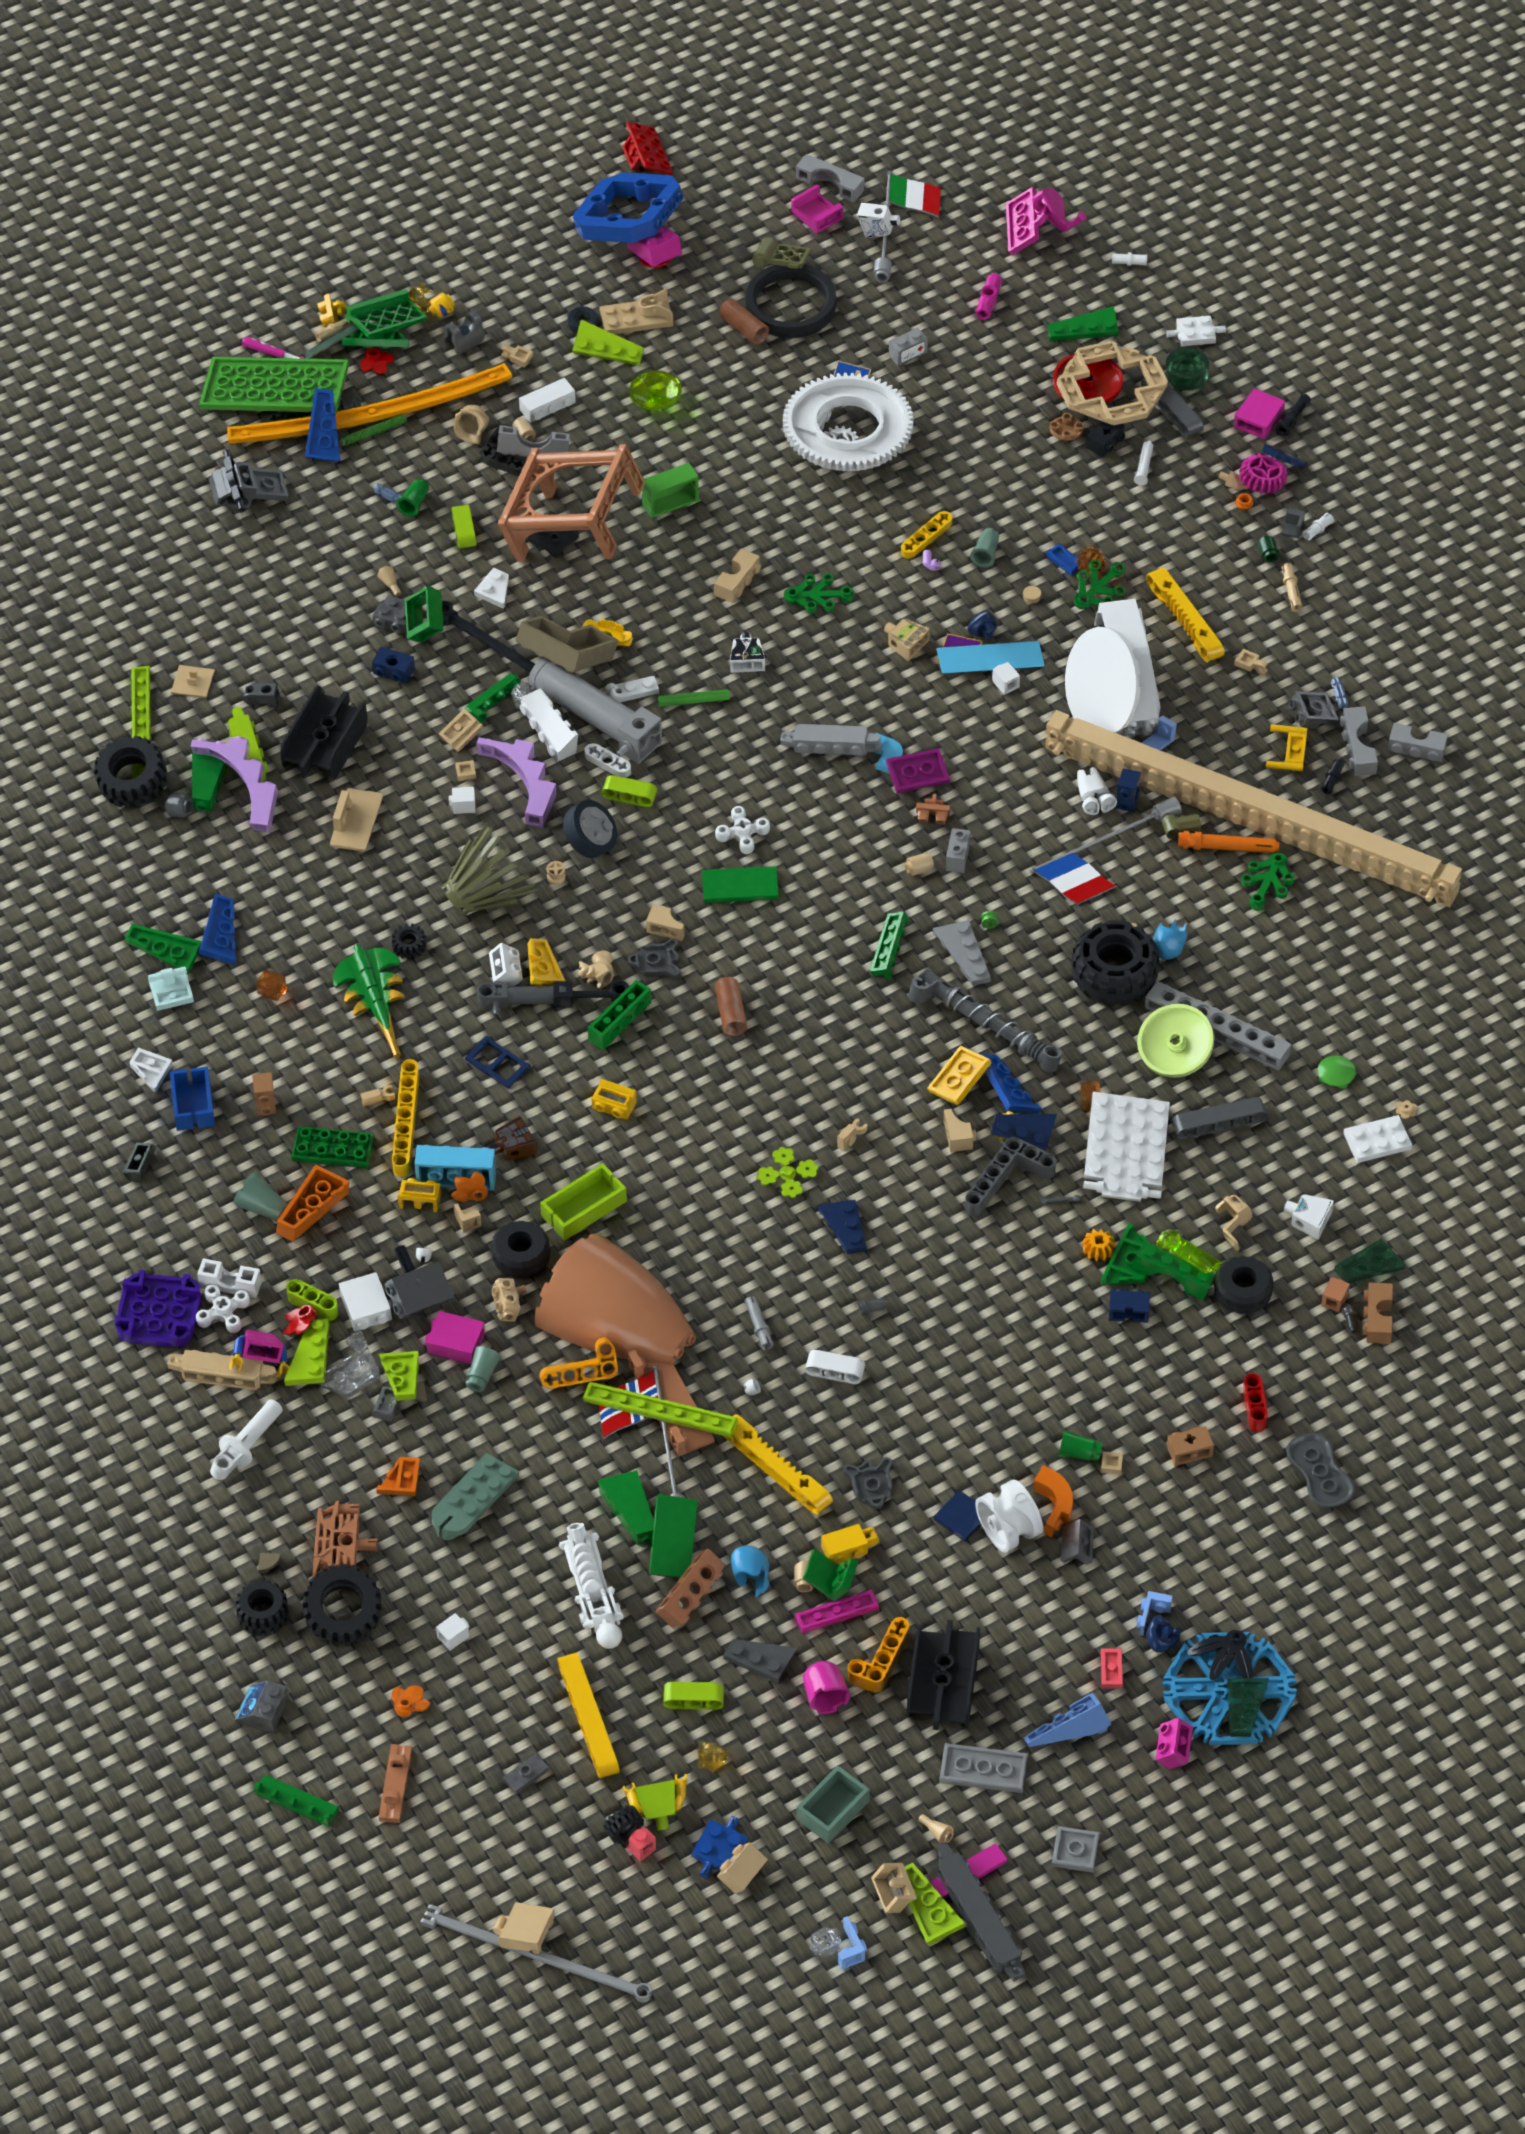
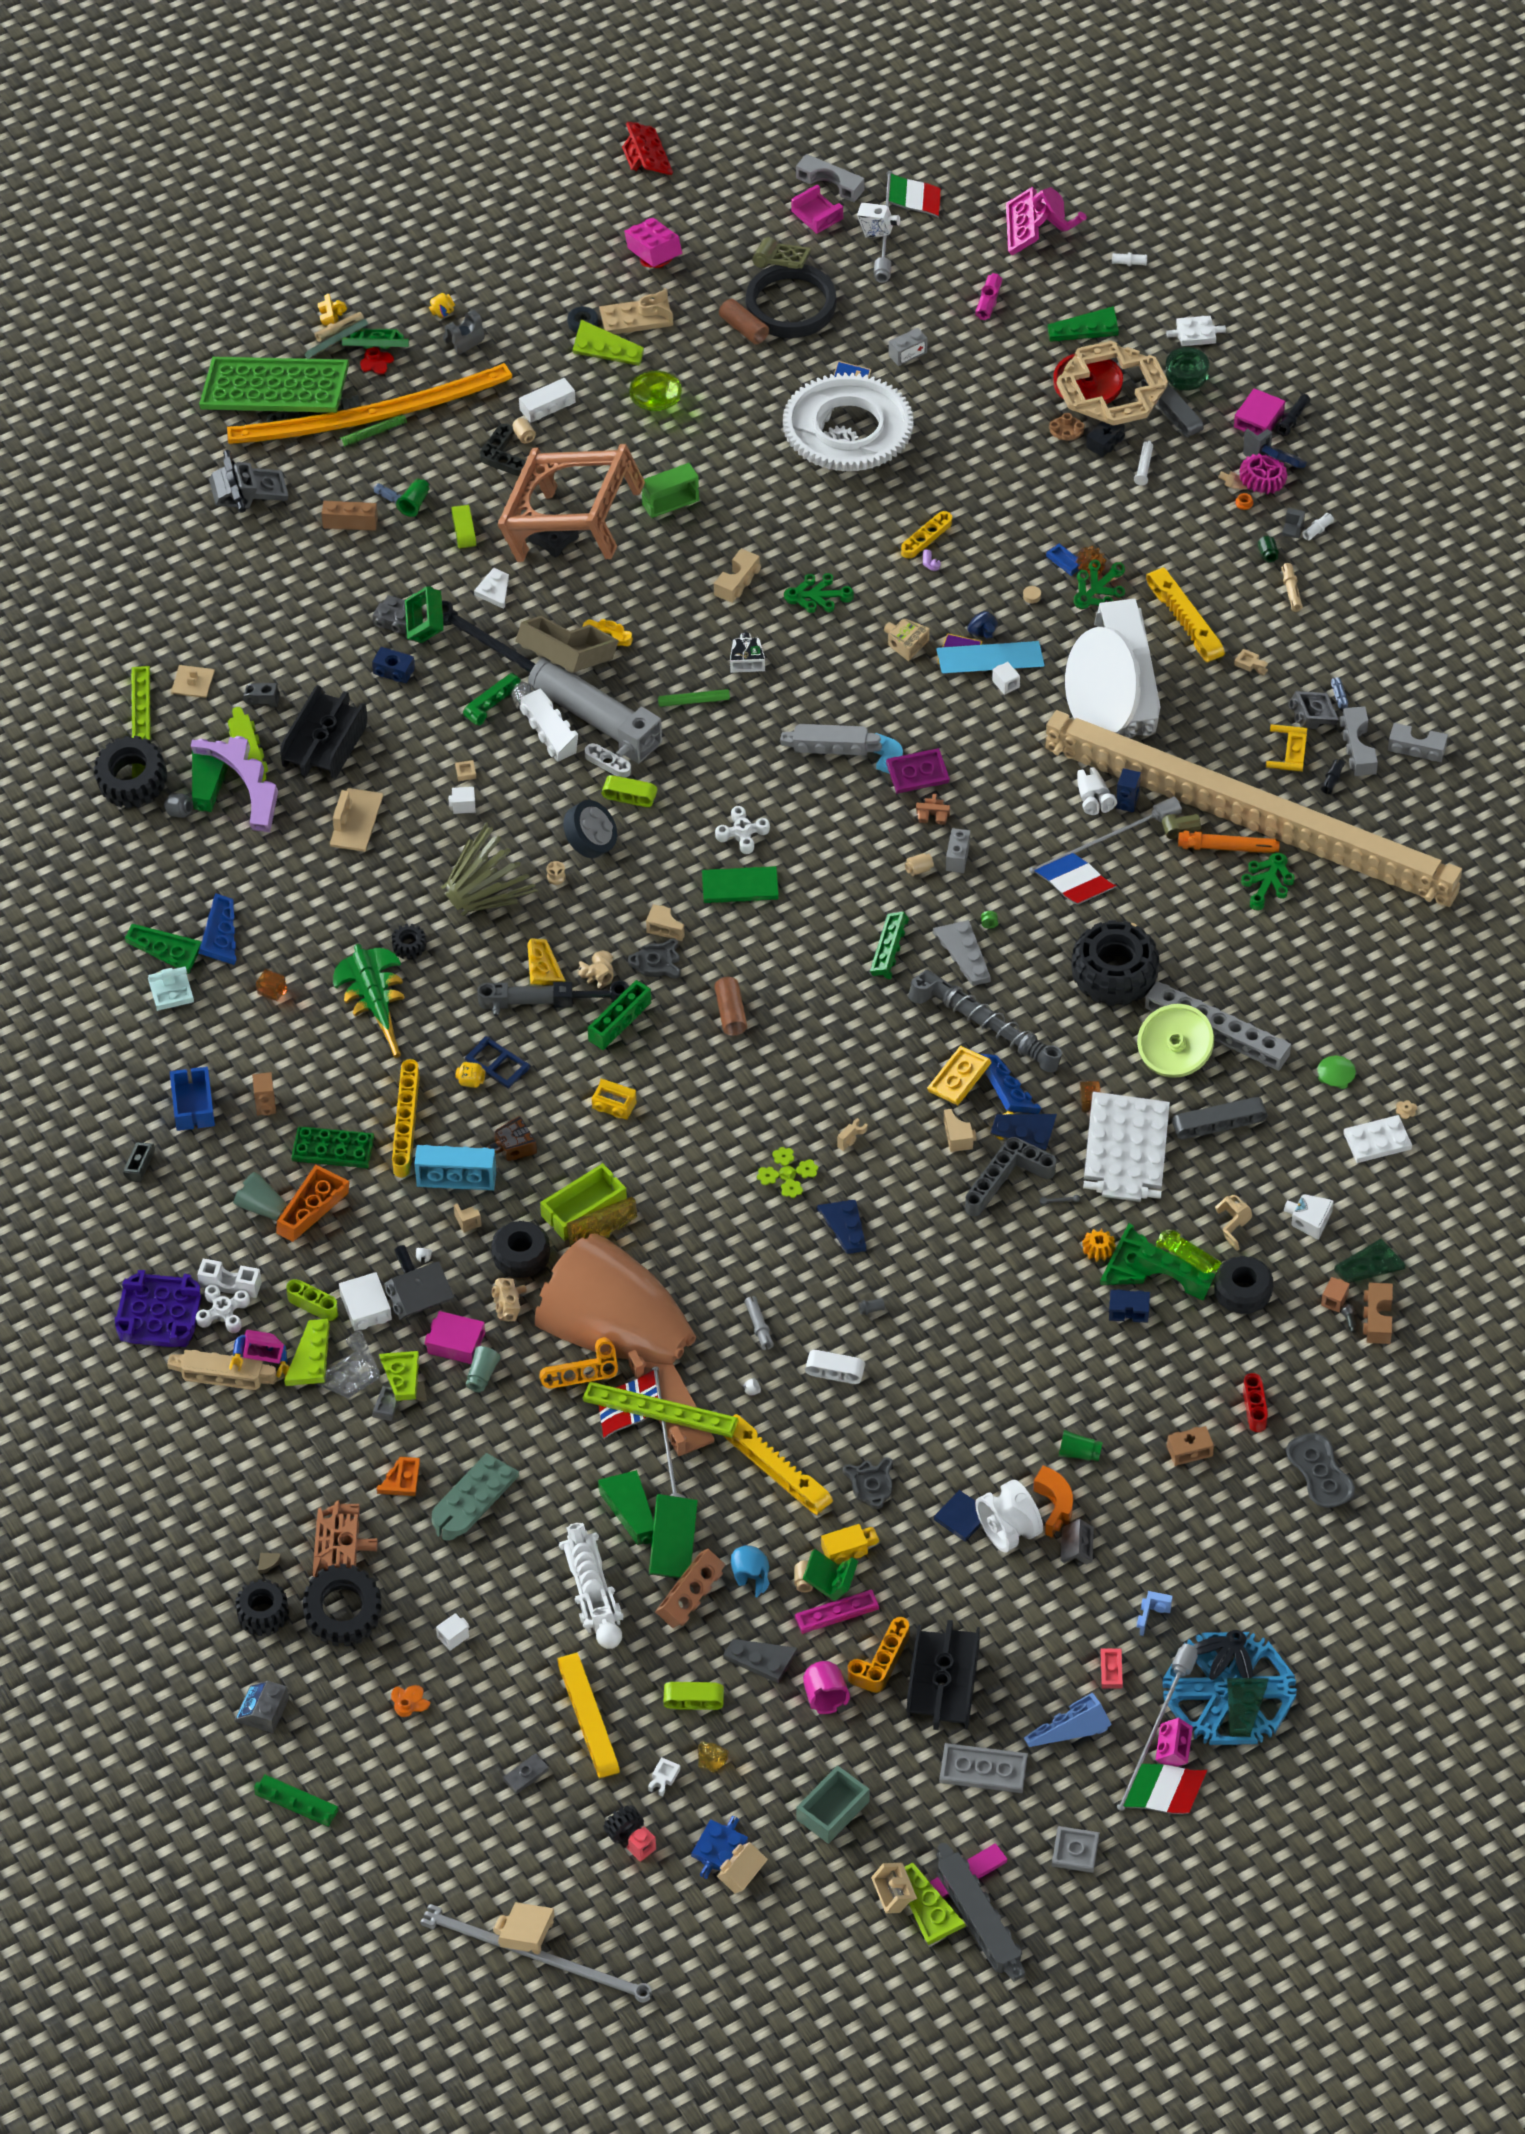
(150, 1067): white wing -> none
(236, 1449): white piece -> none
(266, 348): dark pink piece -> none
(299, 1319): red plate -> none
(323, 434): blue wing -> none
(349, 515): none -> medium nougat brick
(377, 1096): tan bar -> none
(382, 306): green fence -> none
(387, 576): tan cone -> none
(395, 1783): nougat hinge -> none
(419, 1192): yellow window -> none
(423, 303): clear yellow piece -> none
(461, 730): tan plate -> none
(468, 1187): orange plate -> none
(470, 423): tan piece -> none
(470, 1074): none -> yellow head
(505, 965): white brick -> none
(513, 443): light grey arch -> none
(517, 355): tan plate -> none
(520, 759): lavender arch -> none
(590, 218): blue panel -> none
(603, 1220): none -> clear yellow wing
(633, 689): white plate -> none
(658, 1800): lime torso -> none
(664, 1774): none -> white plate
(825, 1942): clear head -> none
(851, 1955): light blue bracket -> none
(940, 1831): tan cone -> none
(985, 549): sand green plant -> none
(1112, 1462): tan tile -> none
(1161, 1634): dark blue piece -> none
(1161, 1785): none -> flag
(1164, 734): light blue bracket -> none
(1170, 940): dark azure helmet -> none
(1254, 444): none -> dark grey panel

